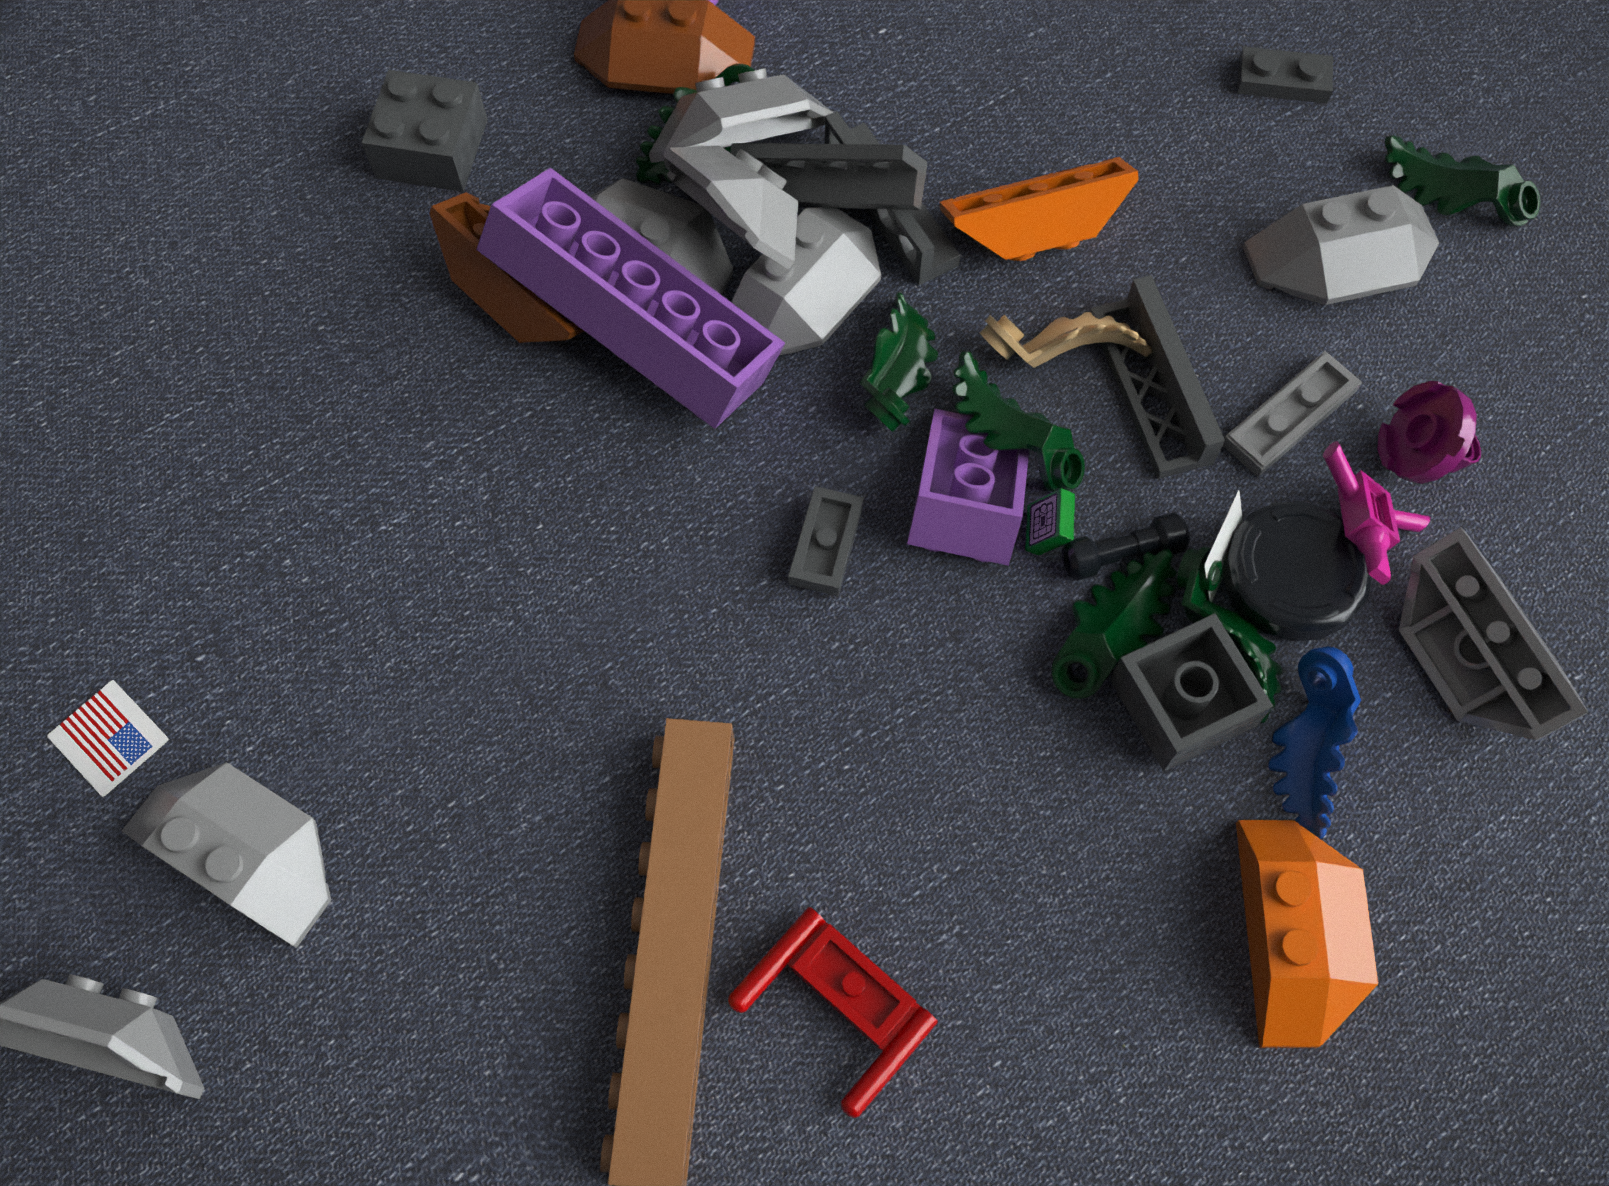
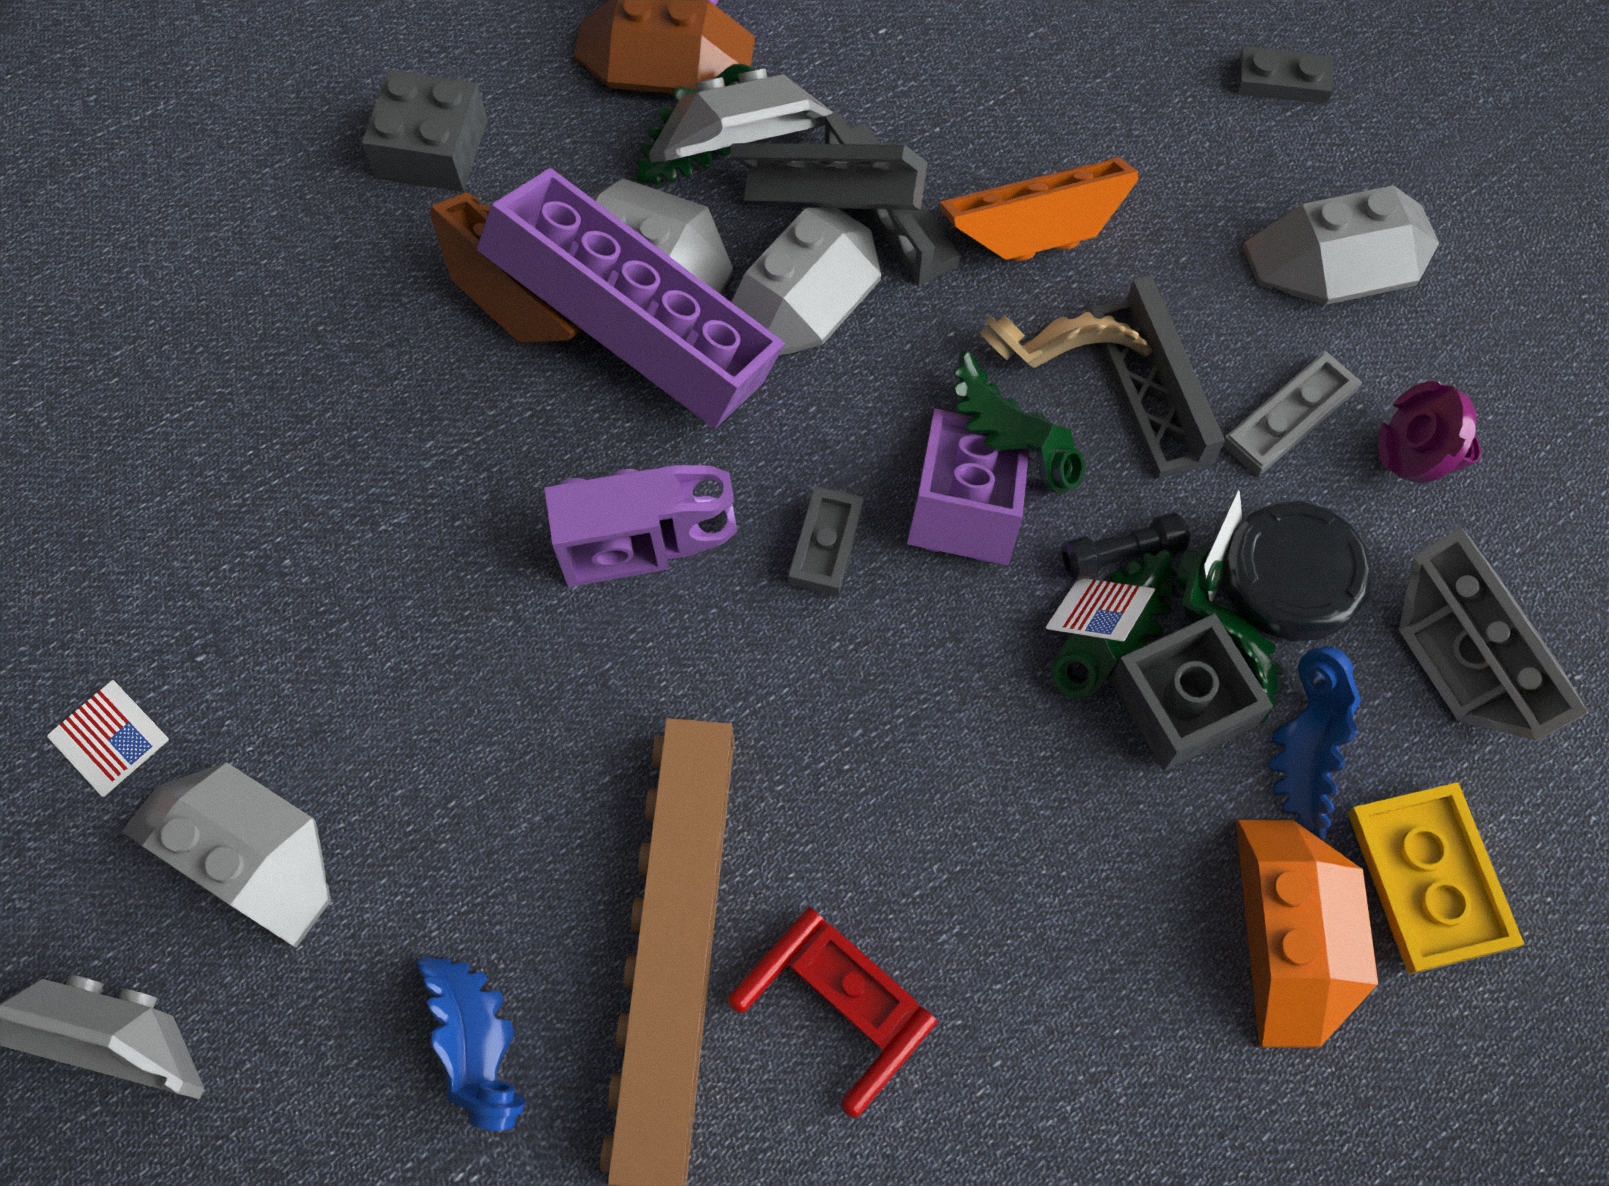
(471, 1042): none -> blue plant
(634, 521): none -> medium lavender brick
(740, 195): light grey wedge -> none
(899, 364): dark green plant -> none
(1050, 522): tile -> none
(1100, 609): none -> sticker
(1369, 514): dark pink piece -> none
(1434, 878): none -> yellow plate
(1462, 183): dark green plant -> none

